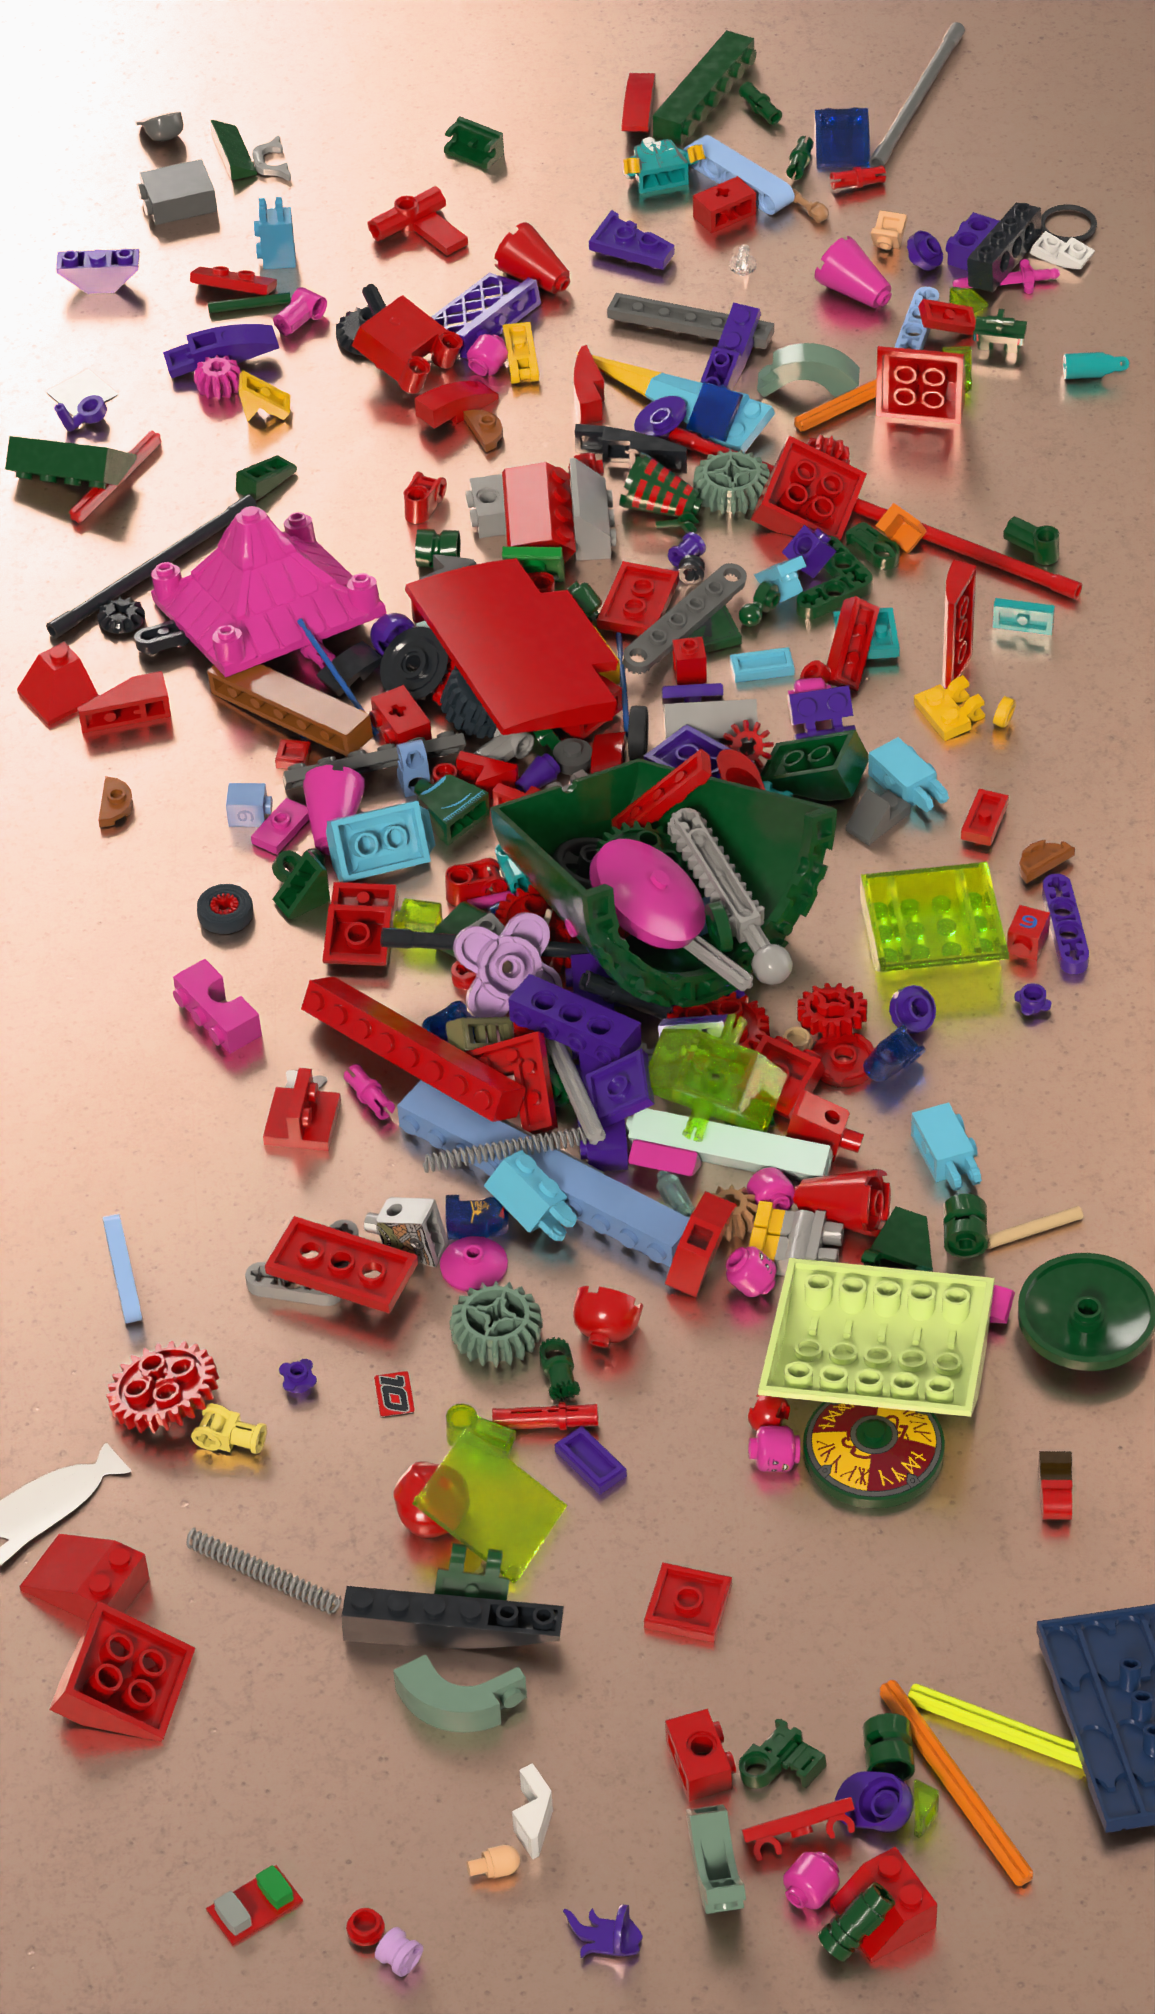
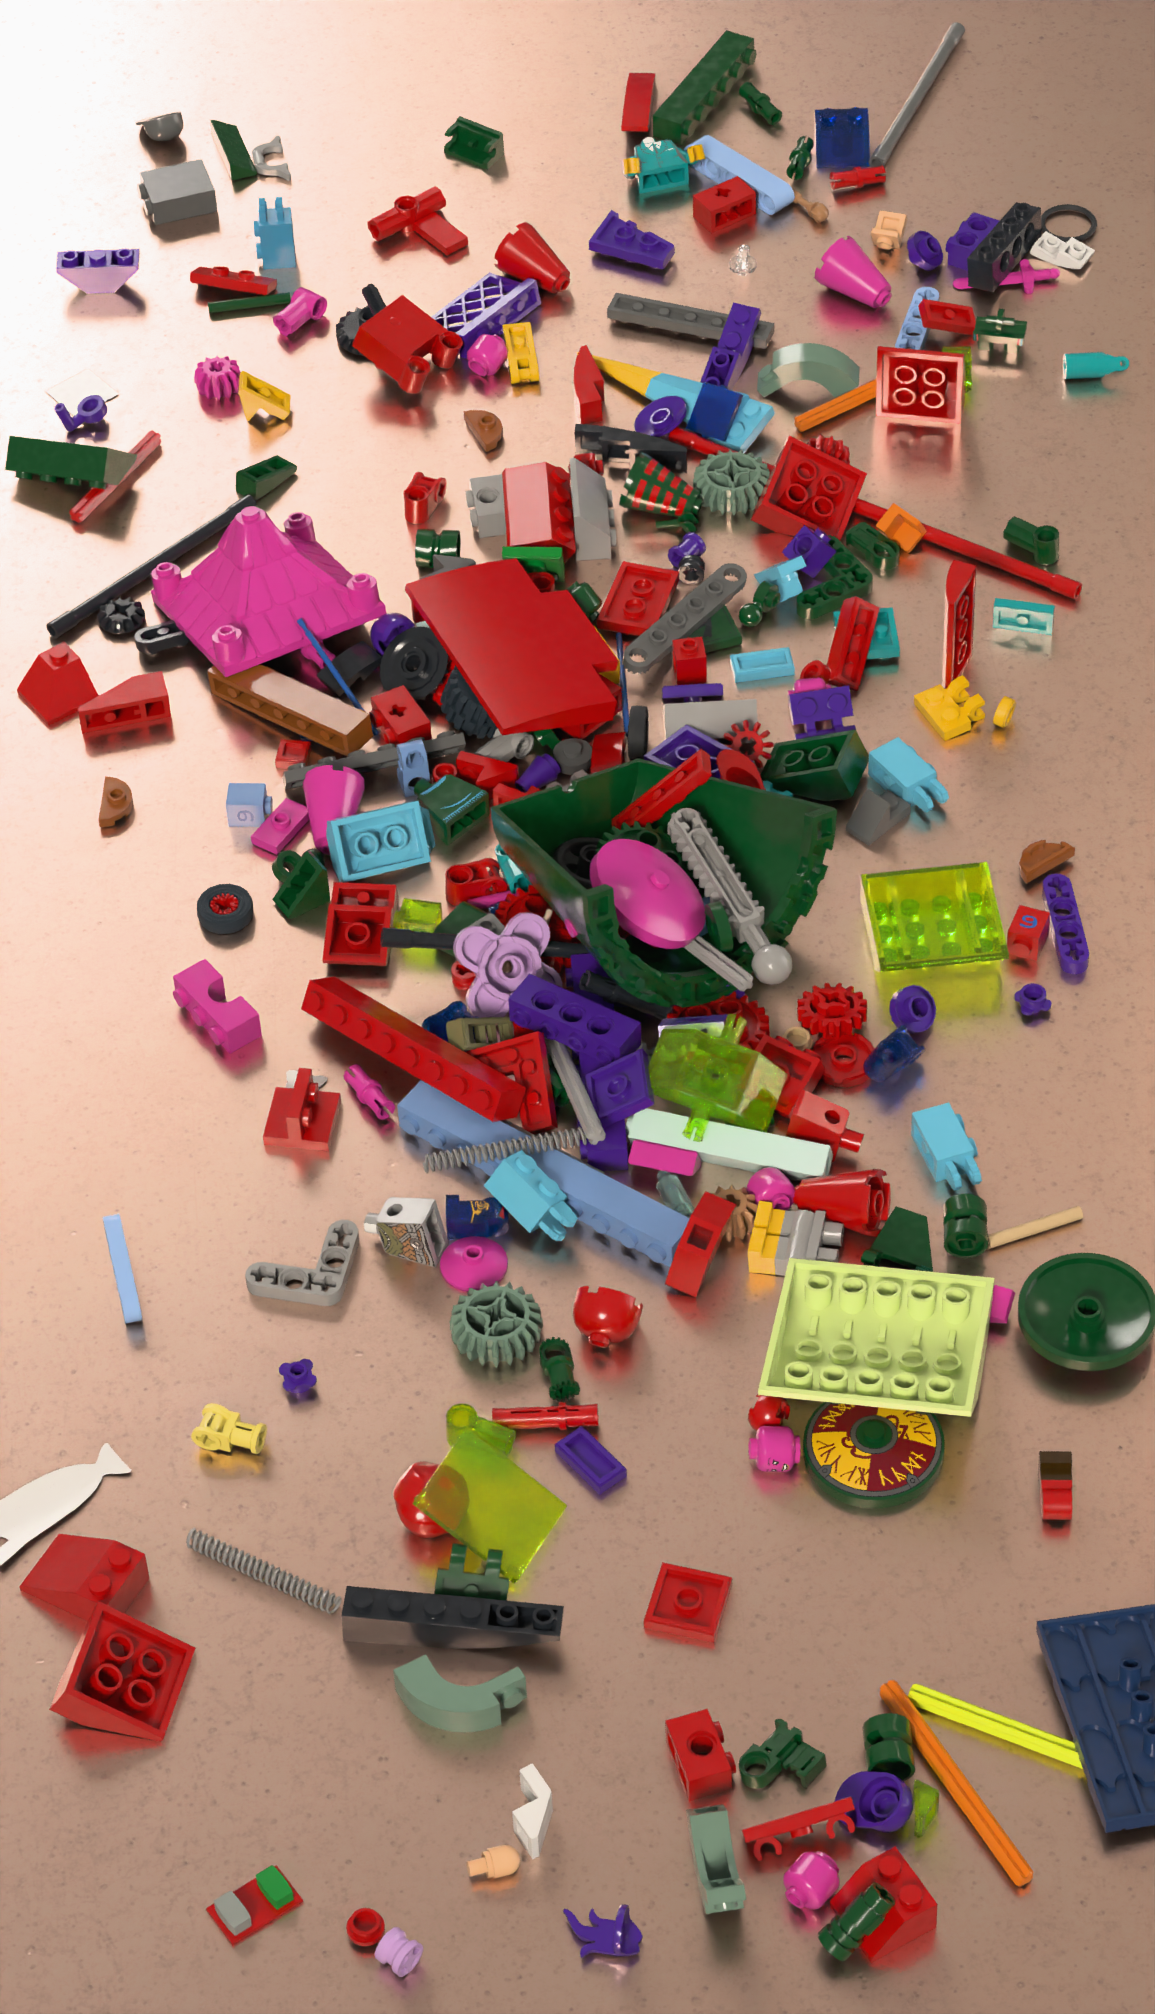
(162, 1386): red gear -> none
(236, 341): dark purple slope -> none
(337, 1246): red plate -> none
(394, 1393): sticker -> none
(450, 401): red slope -> none
(751, 1271): dark pink head -> none
(967, 297): clear neon green slope -> none
(984, 817): red plate -> none

